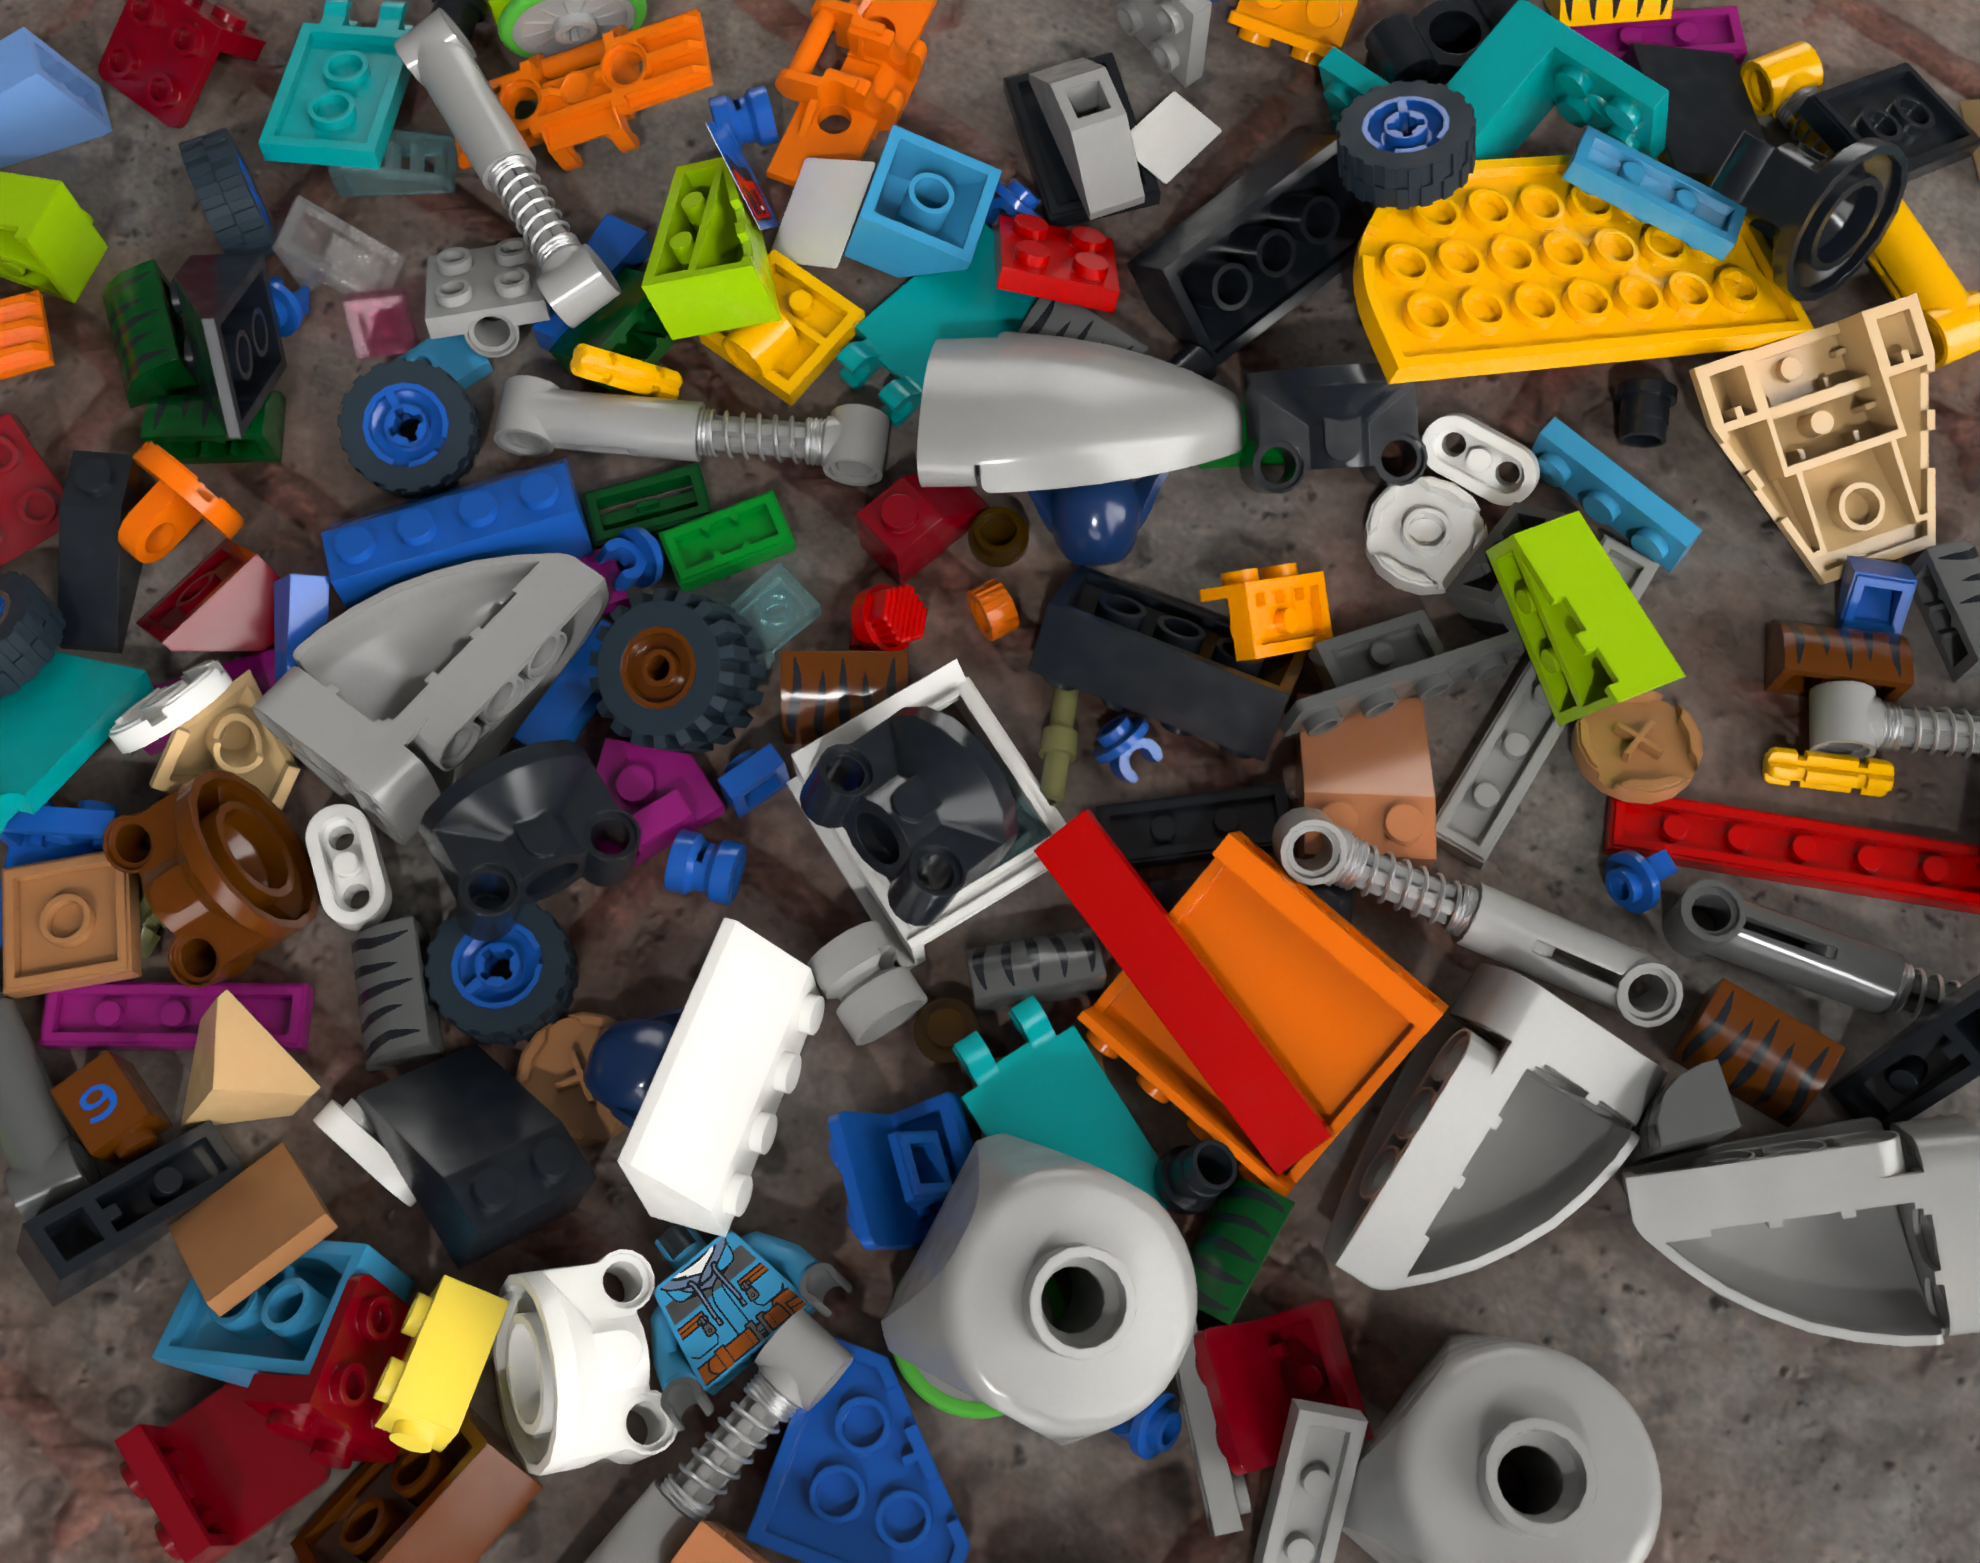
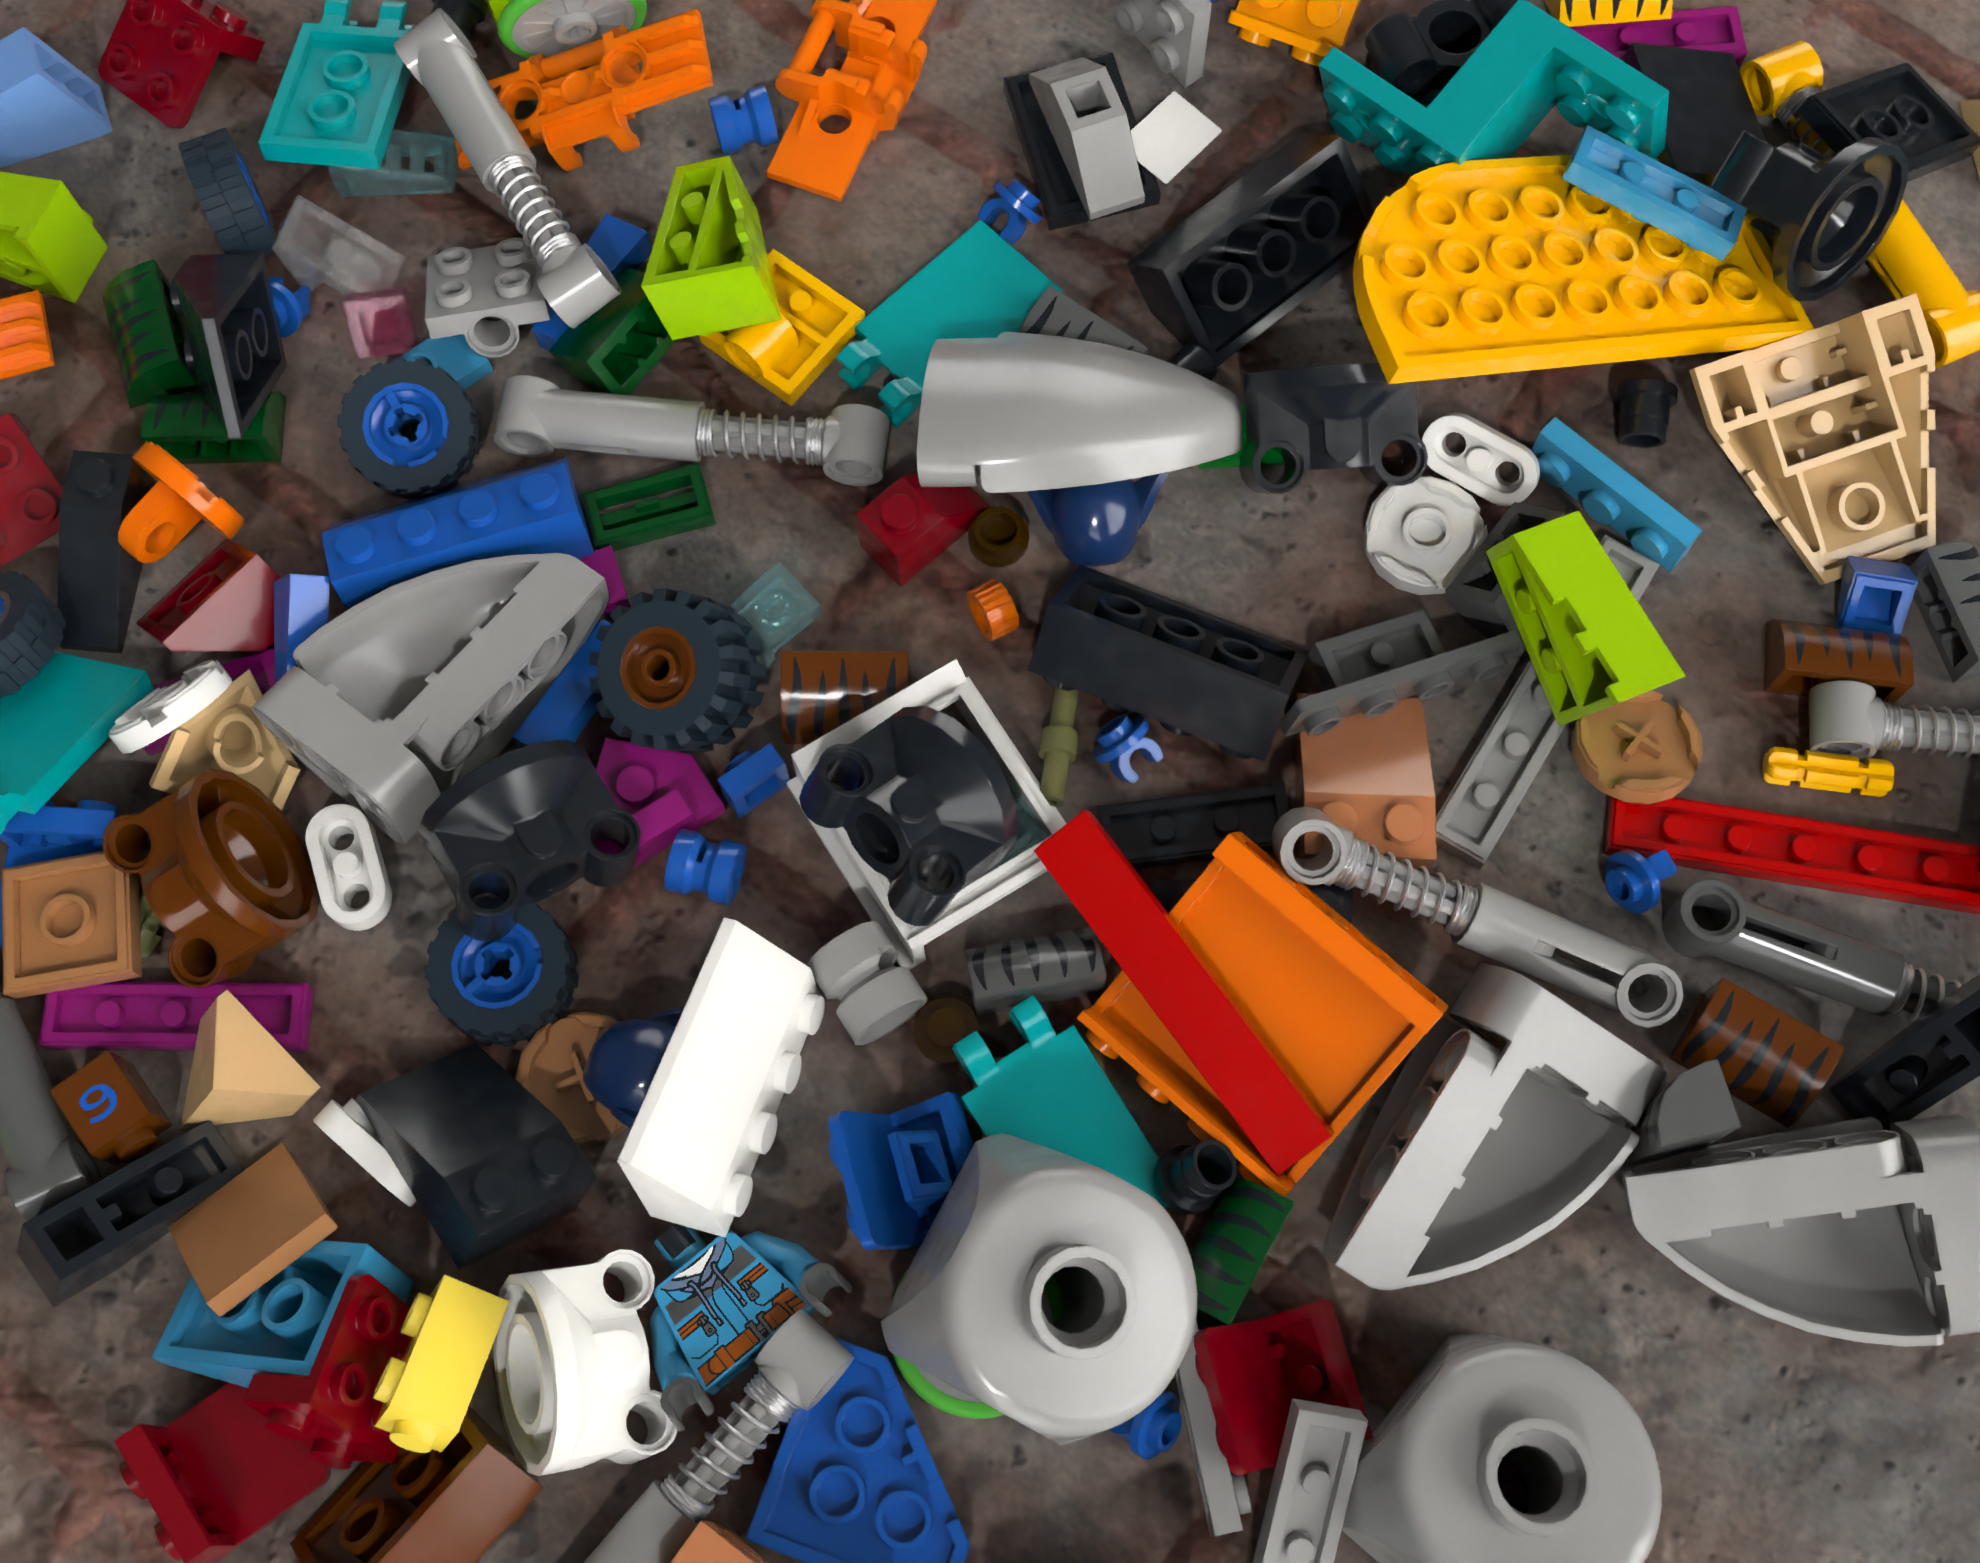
(393, 1000): dark grey brick -> none
(625, 372): yellow axle -> none
(638, 557): blue plate -> none
(727, 541): green plate -> none
(743, 175): sticker -> none
(822, 211): white sticker -> none
(886, 618): red piece -> none
(922, 208): dark azure slope -> none
(1056, 262): red plate -> none
(1274, 613): light orange bracket -> none
(1406, 144): black wheel -> none

